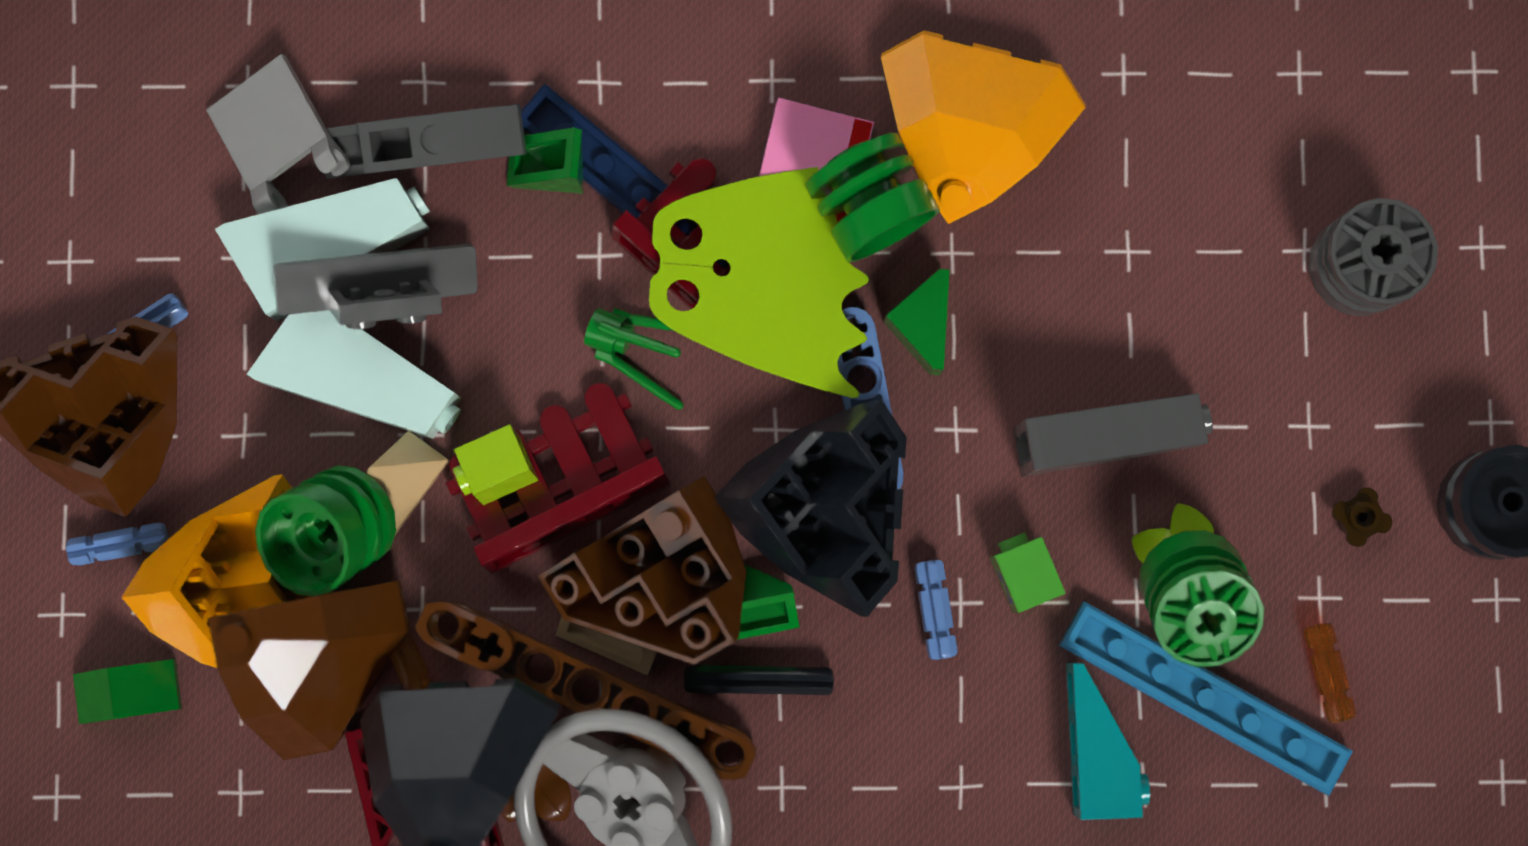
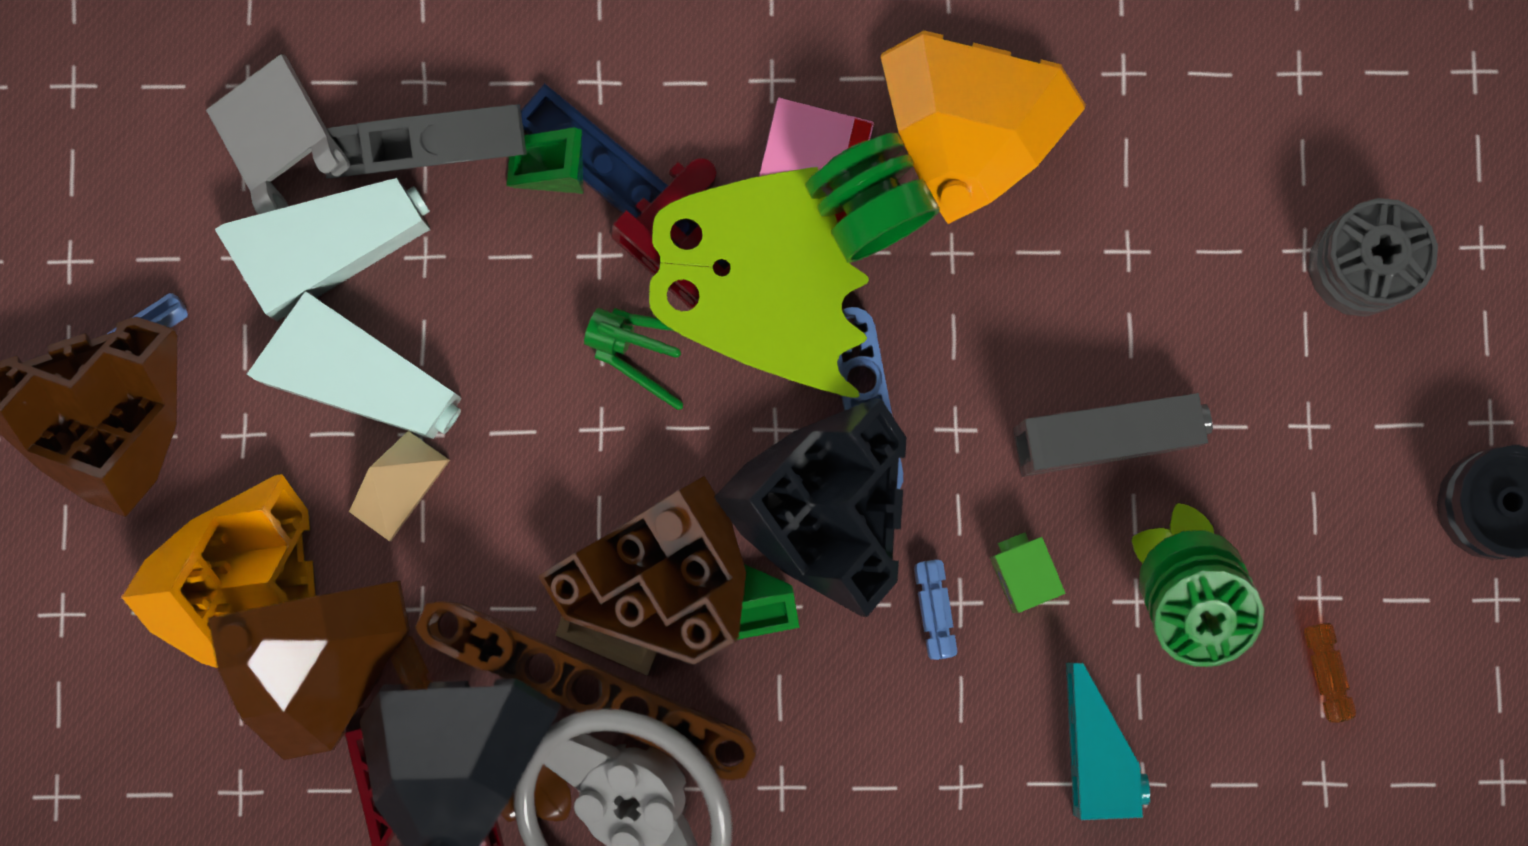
(116, 544): medium blue axle -> none
(127, 691): green slope -> none
(325, 530): green wheel -> none
(377, 285): dark grey bracket -> none
(494, 465): lime brick -> none
(592, 496): dark red fence -> none
(758, 680): black axle -> none
(922, 321): green slope -> none
(1206, 699): dark azure tile -> none
(1347, 517): dark brown plate -> none

